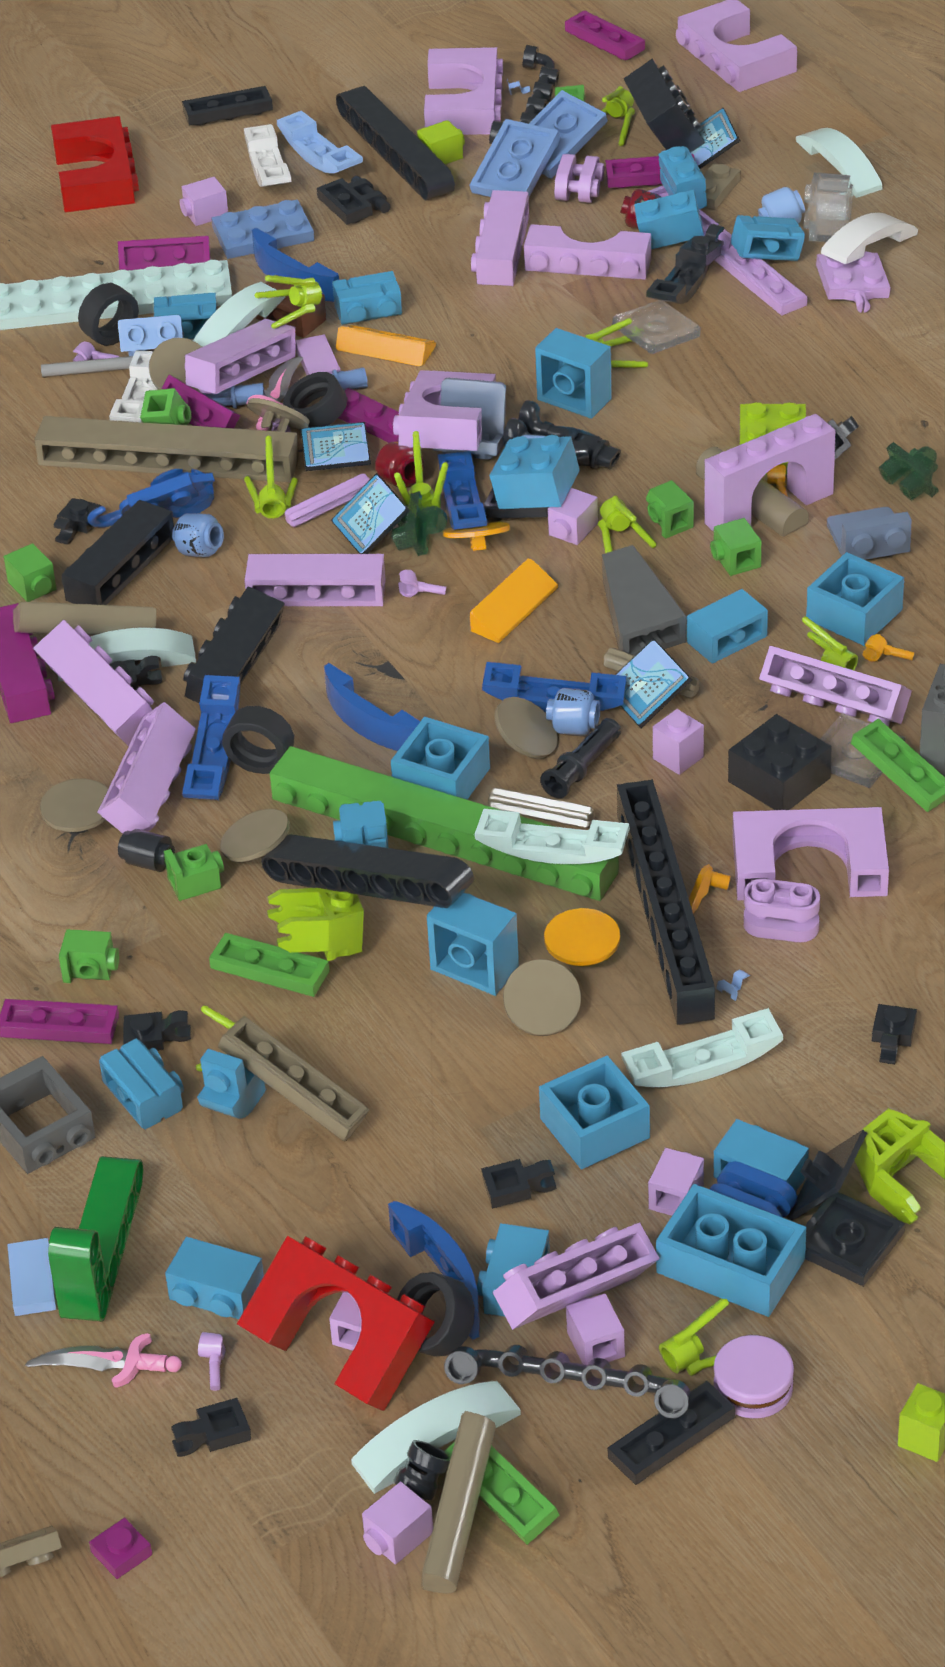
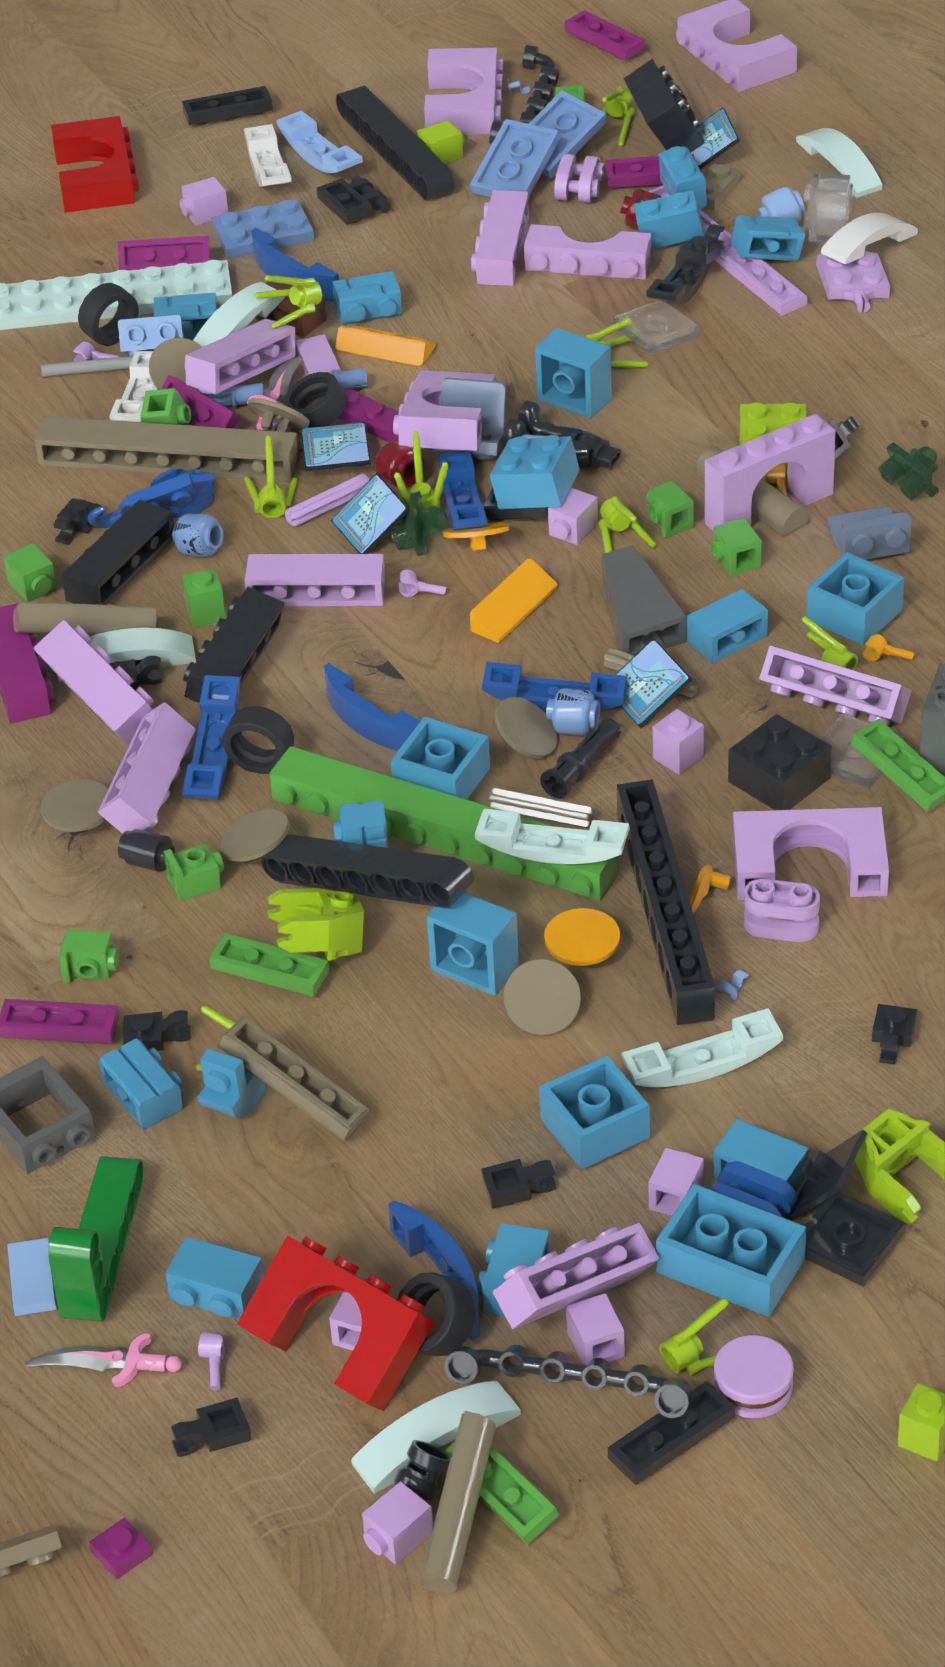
(203, 597): none -> bright green brick

